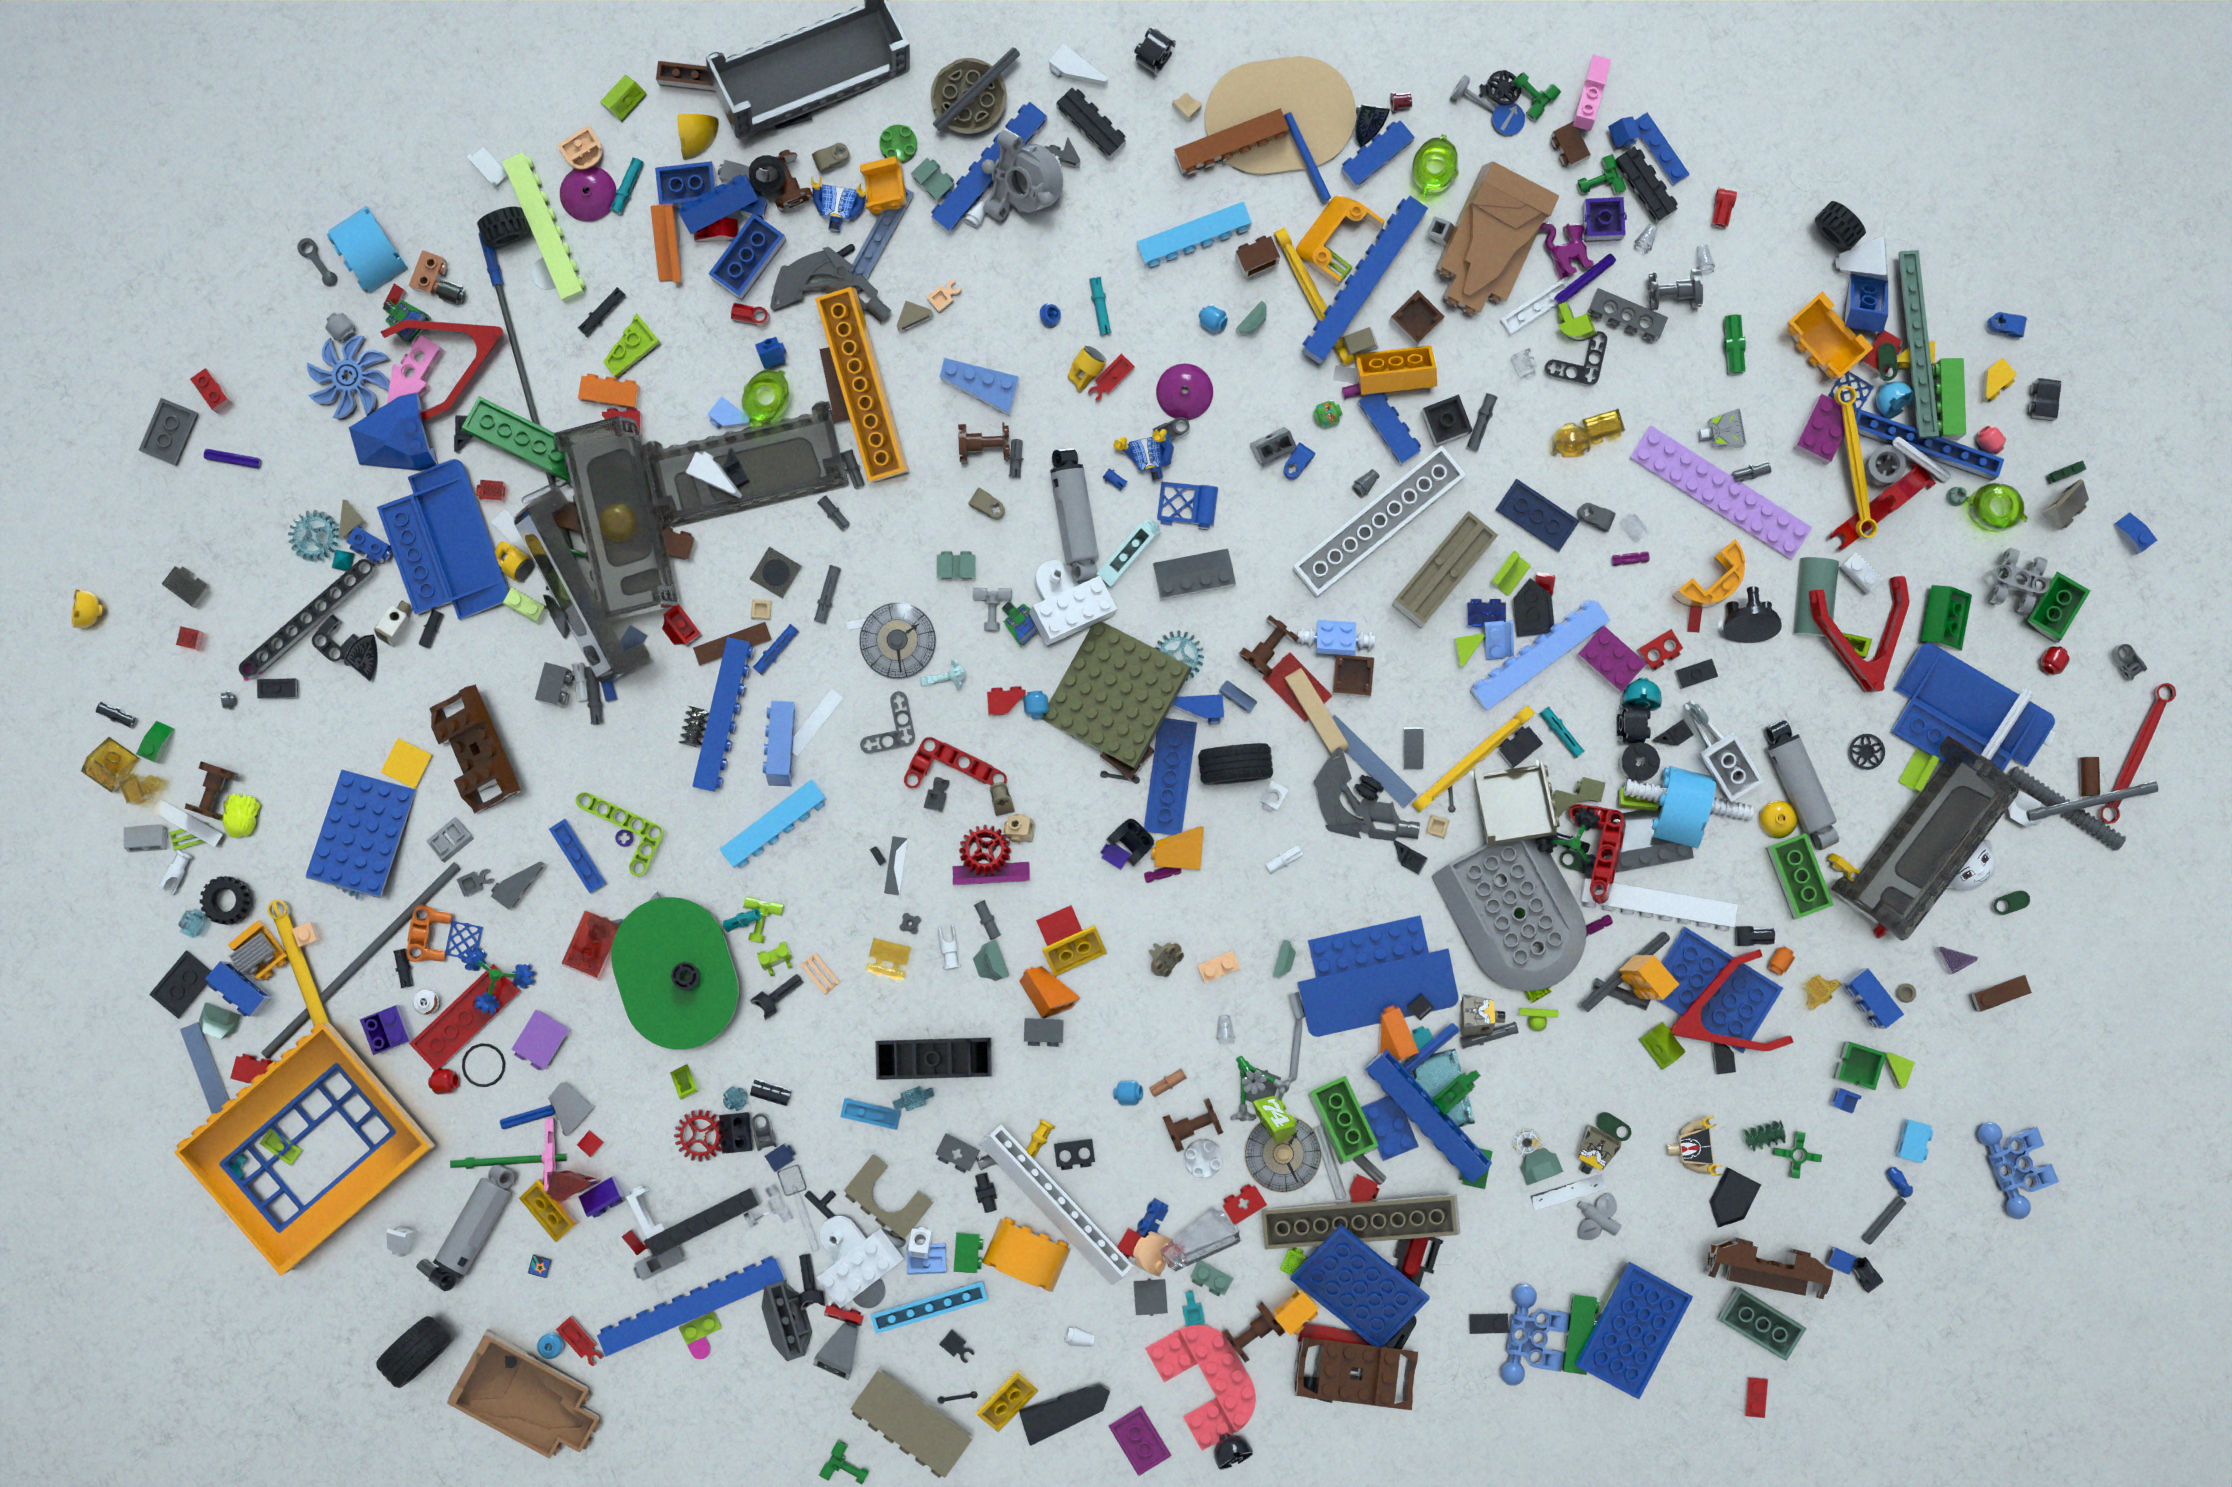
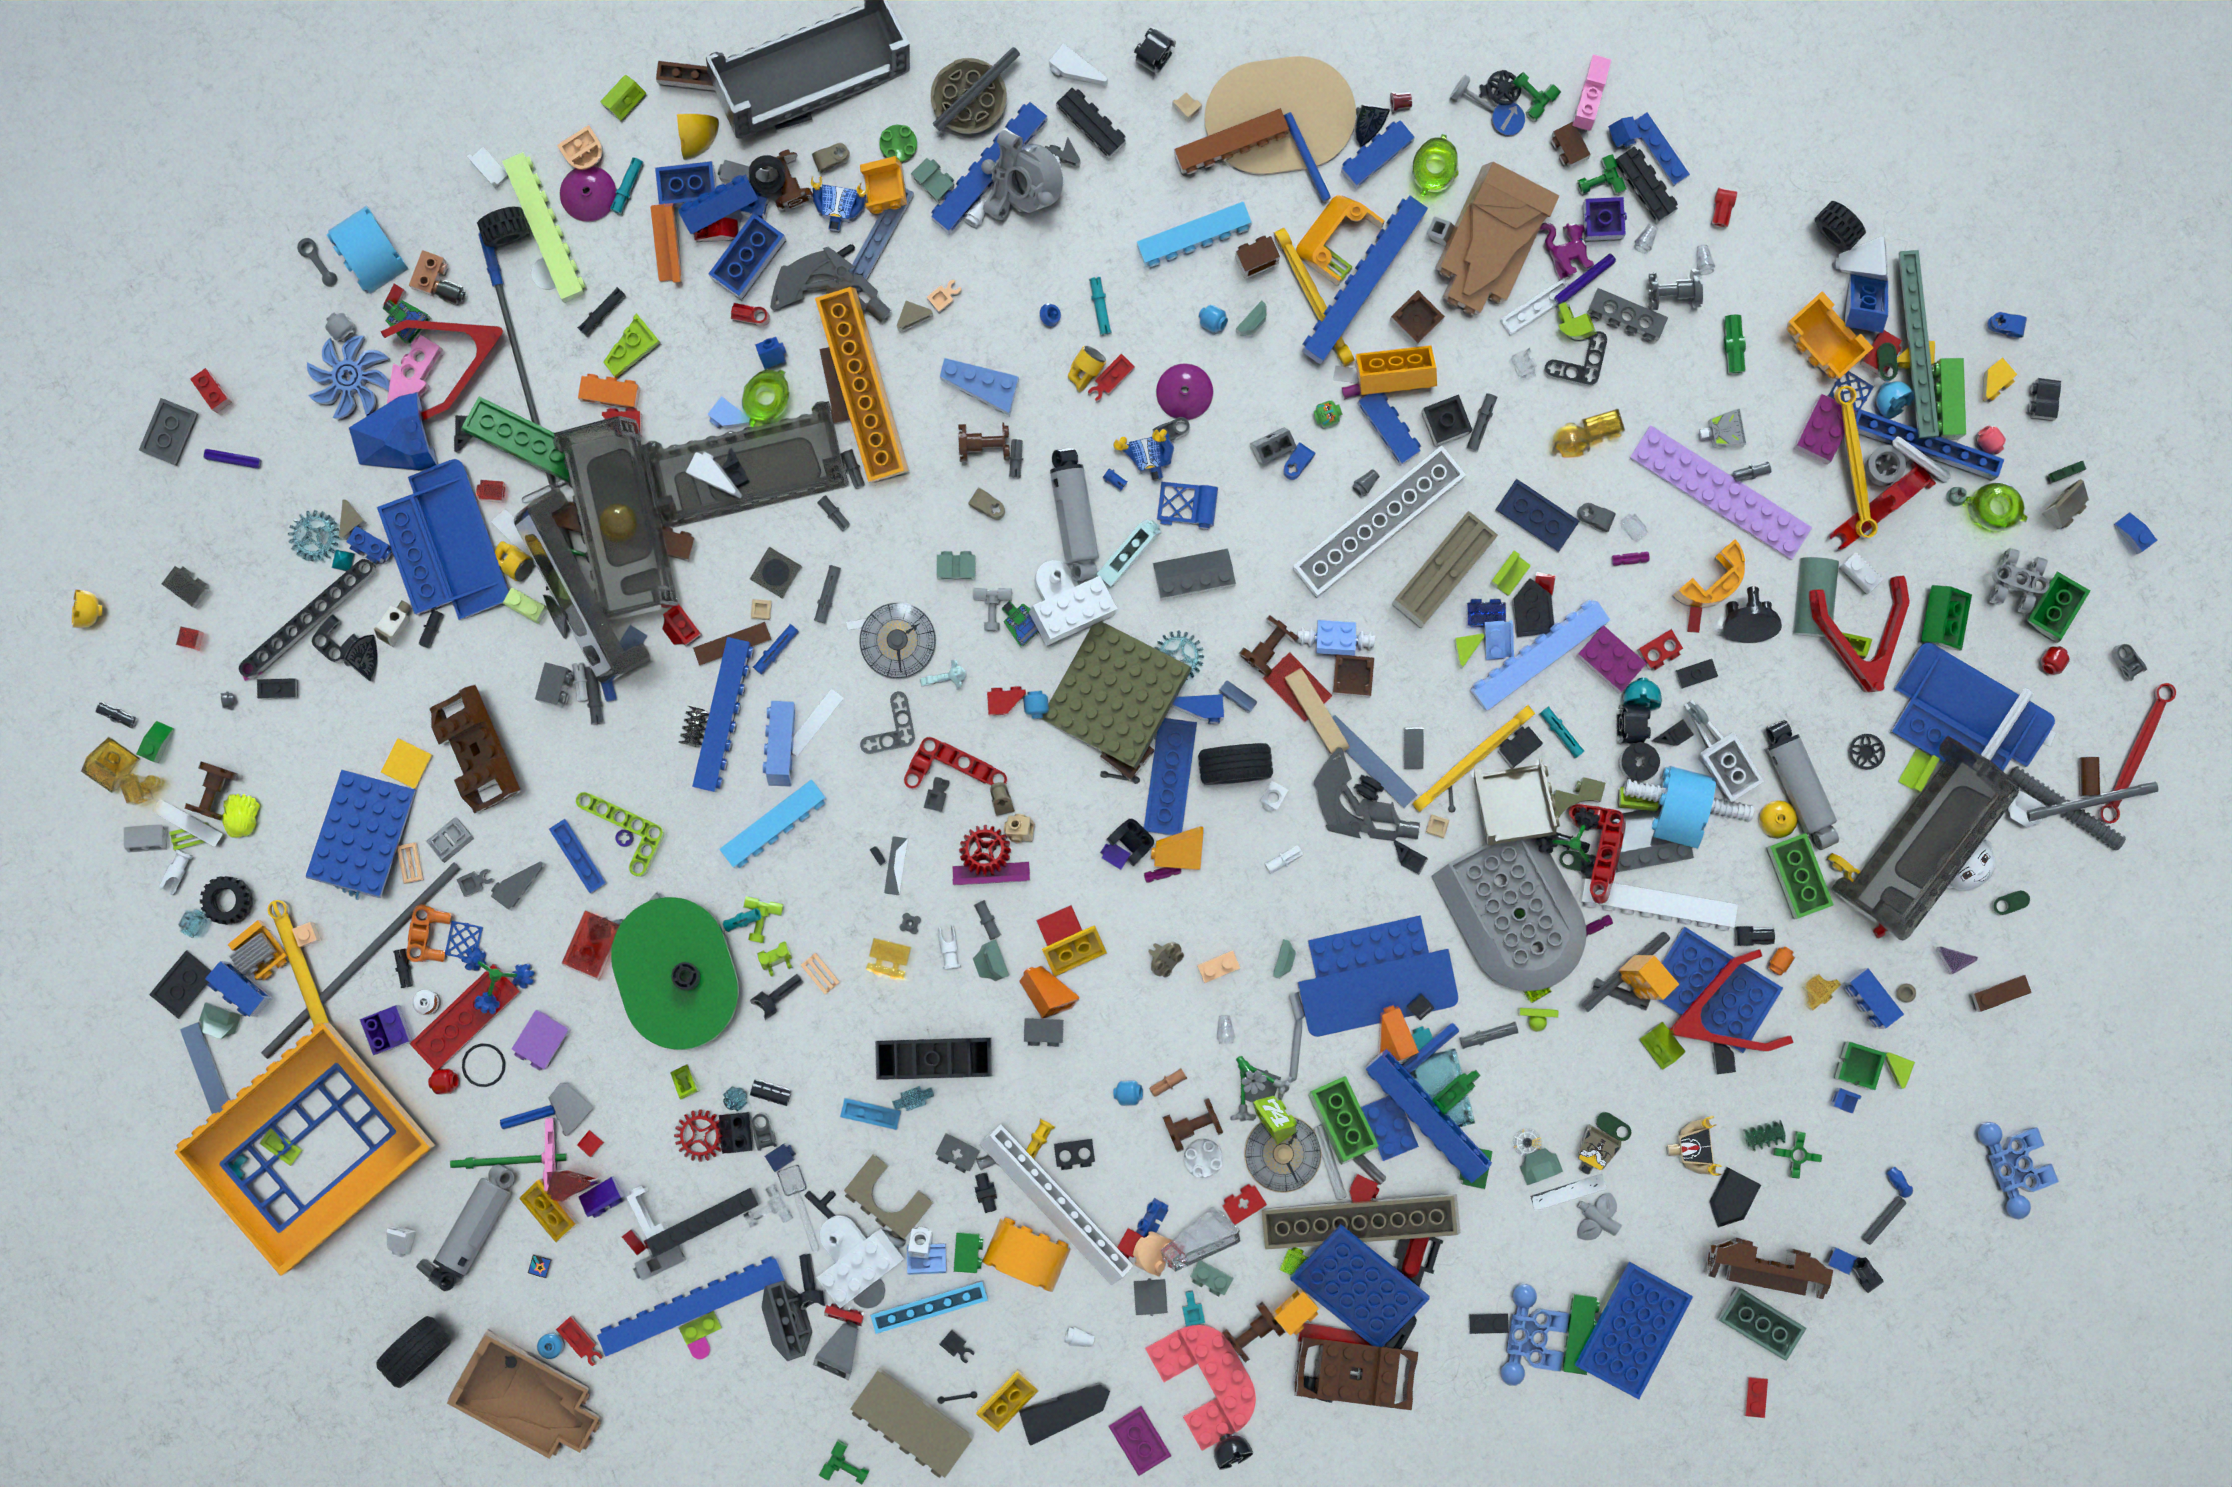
(247, 1068): red slope -> none
(410, 863): none -> light nougat tile
(1360, 341): dark tan slope -> none
(1478, 1015): dark tan torso -> none
(1914, 1141): medium azure brick -> none

